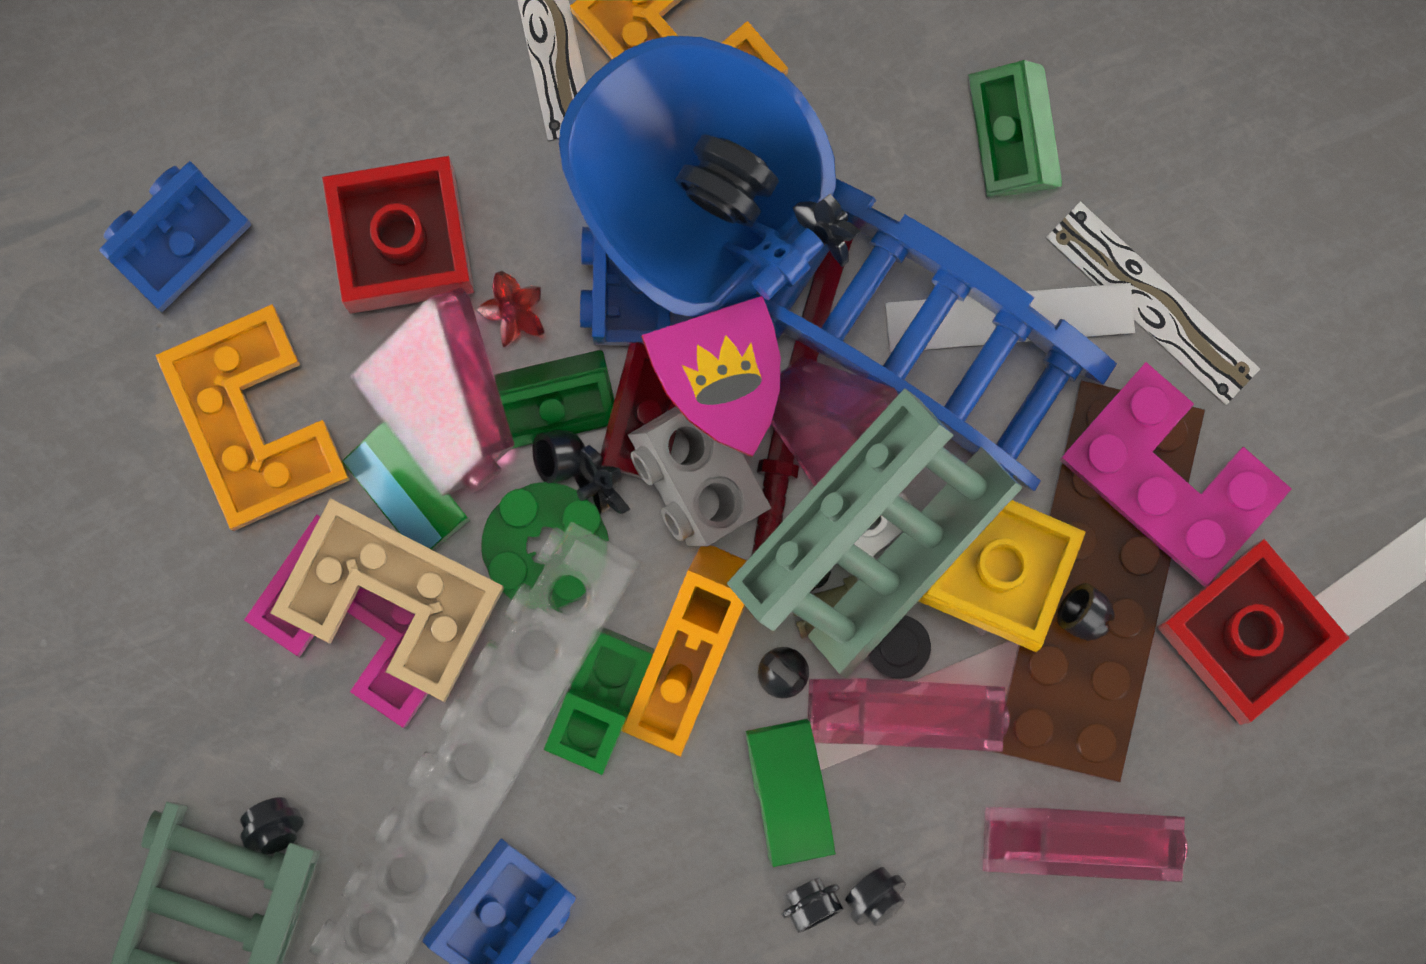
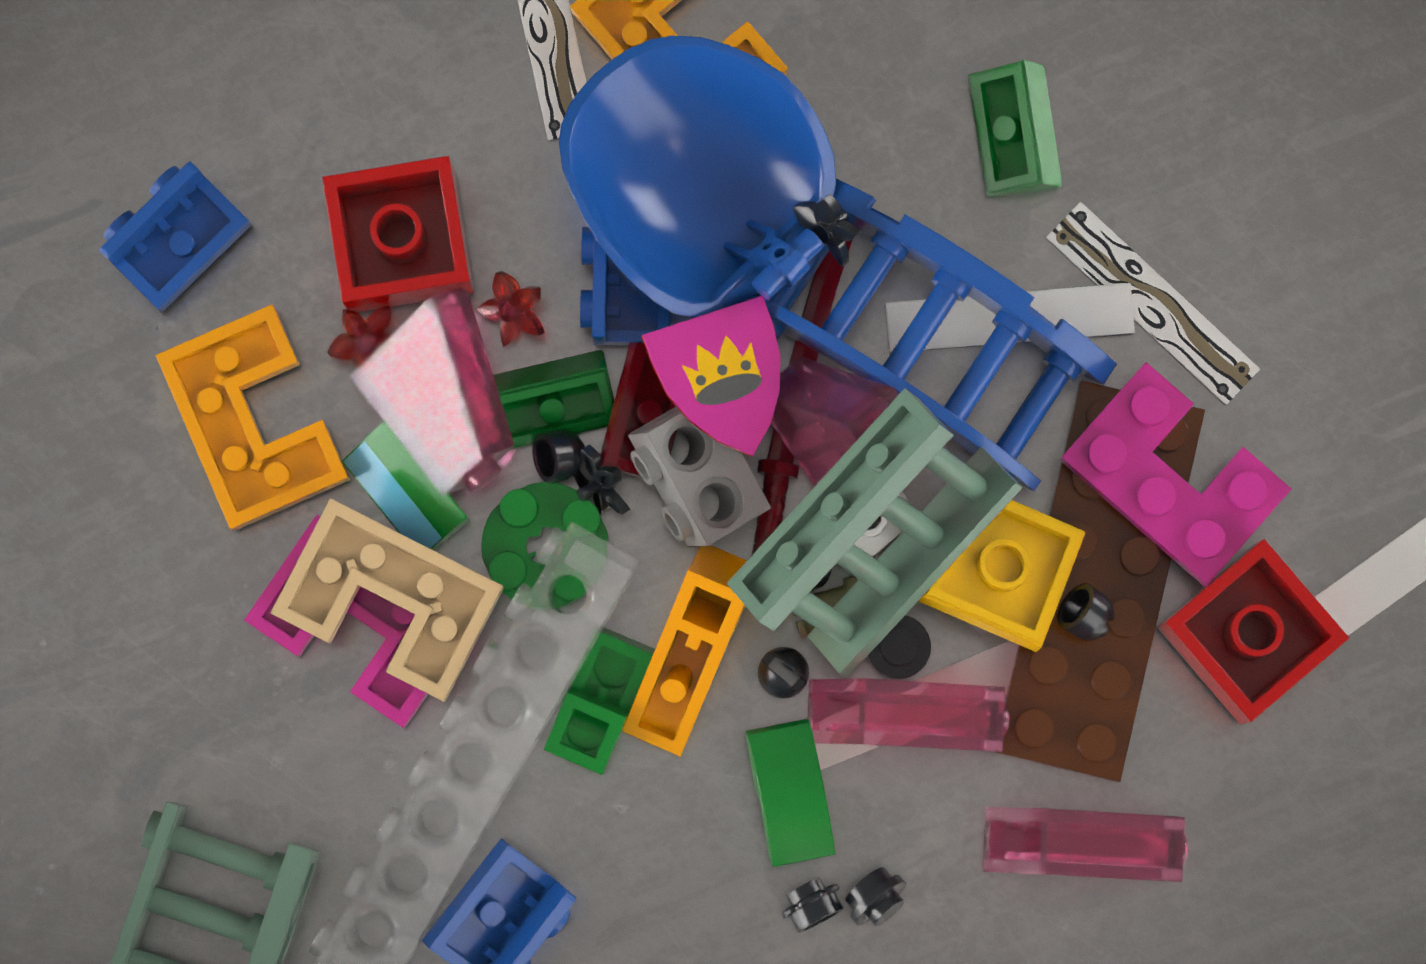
(270, 825): black plate -> none
(361, 336): none -> clear red plant
(727, 180): black wheel -> none

